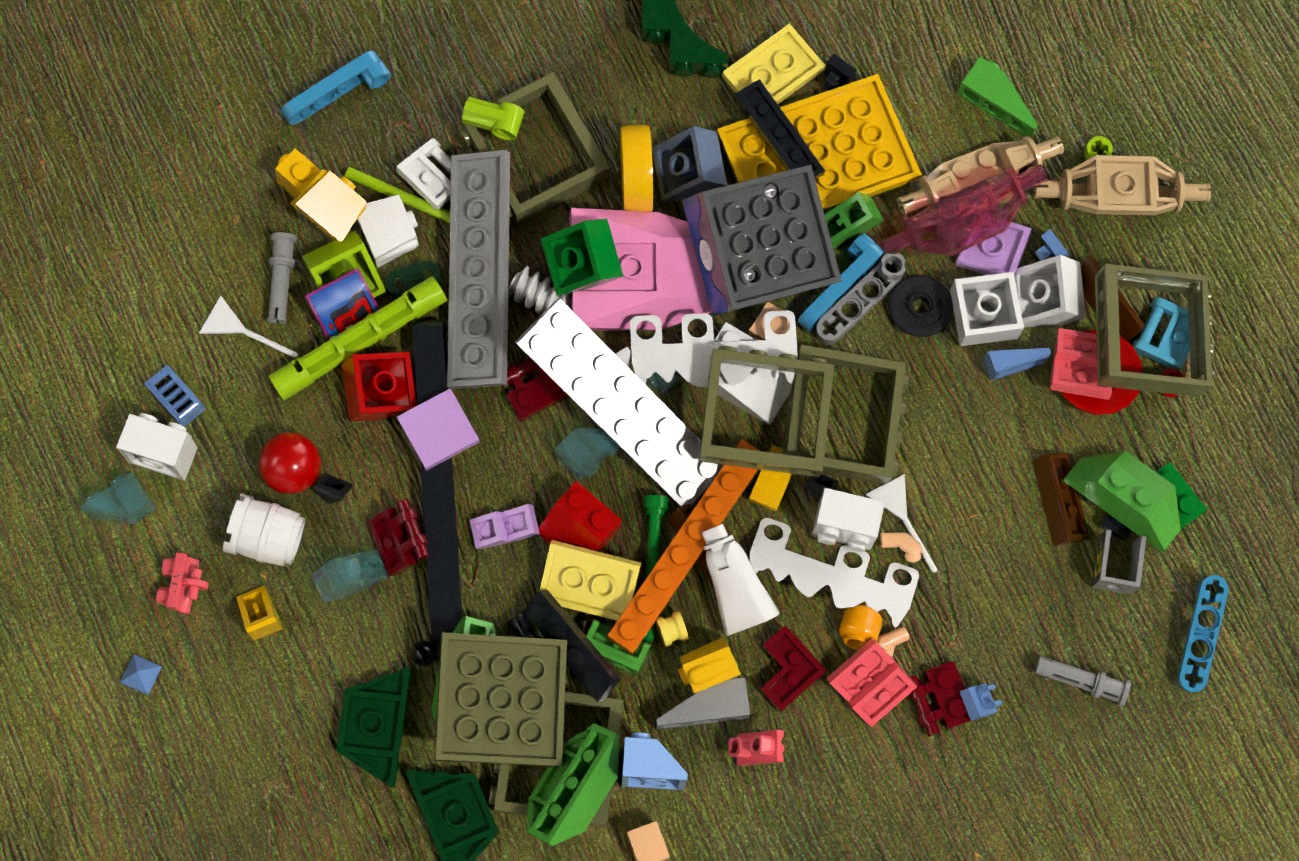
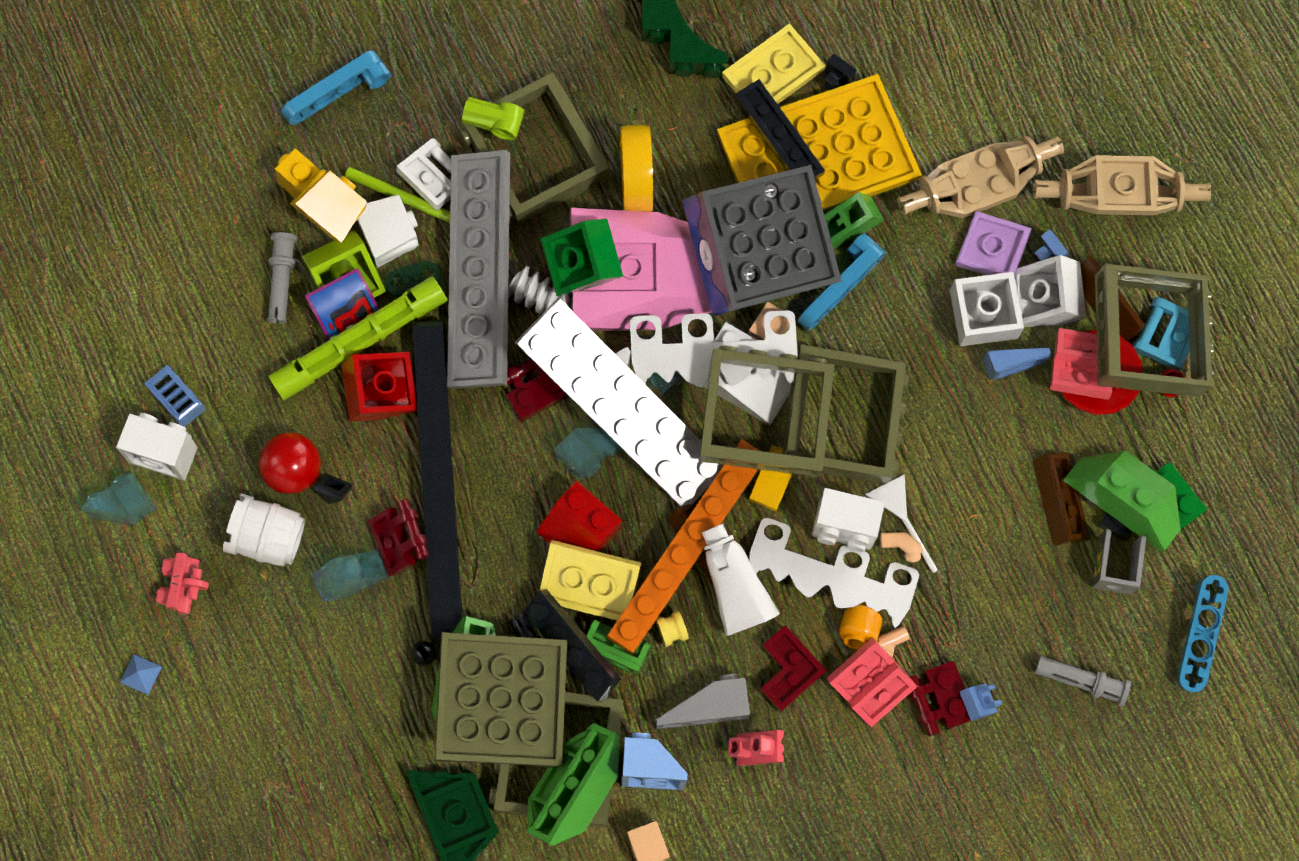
(224, 321): white piece -> none
(258, 613): yellow slope -> none
(375, 724): dark green wing -> none
(438, 429): lavender tile -> none
(504, 527): lavender slope -> none
(655, 507): green piece -> none
(688, 164): sand blue slope -> none
(708, 666): yellow torso -> none
(816, 485): black slope -> none
(858, 299): light grey beam -> none
(918, 323): black wheel -> none
(967, 215): clear pink plate -> none
(993, 93): bright green slope -> none
(1103, 144): lime bush -> none

